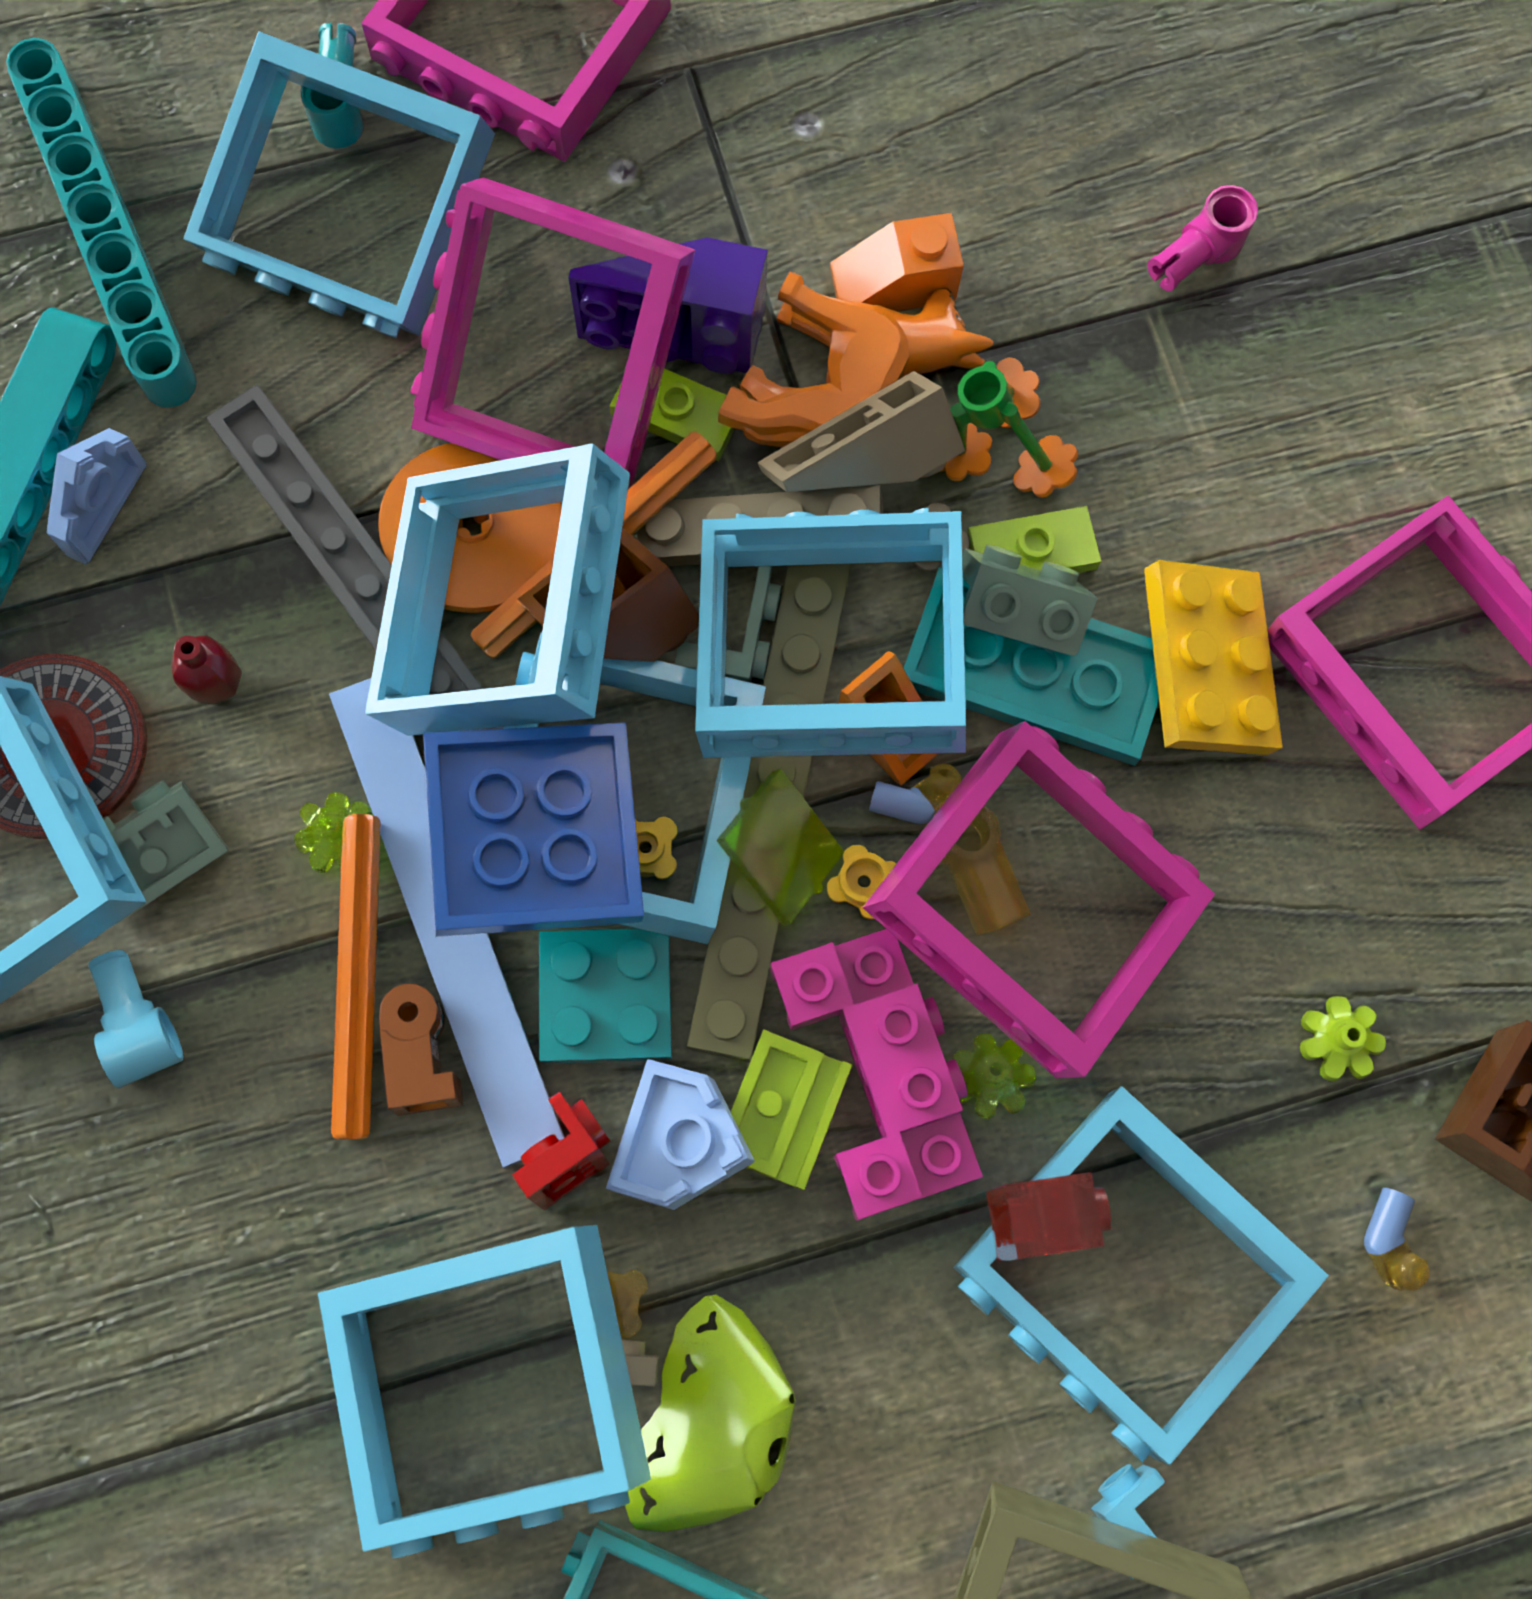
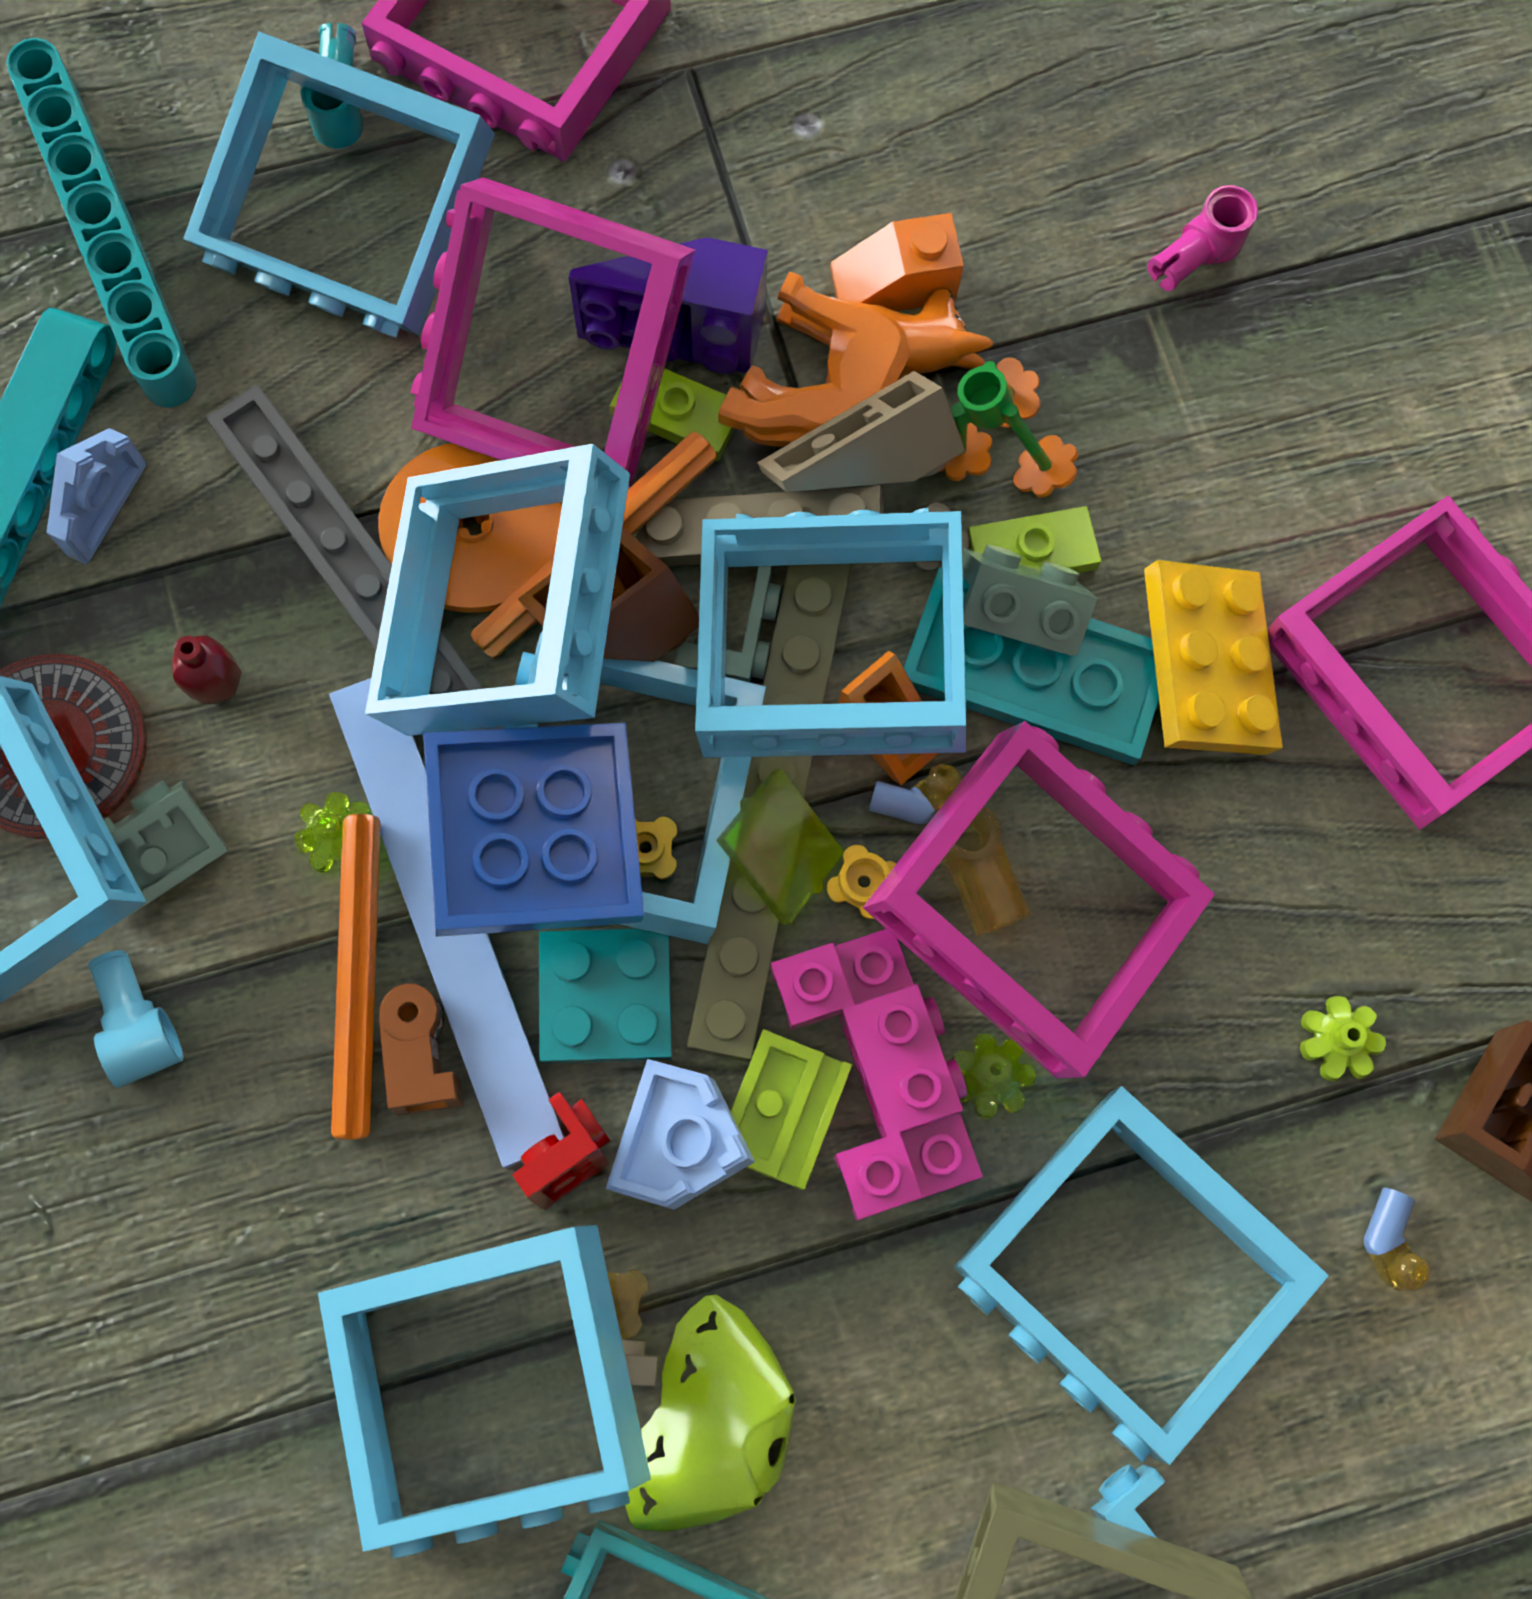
(1048, 1216): clear red brick -> none

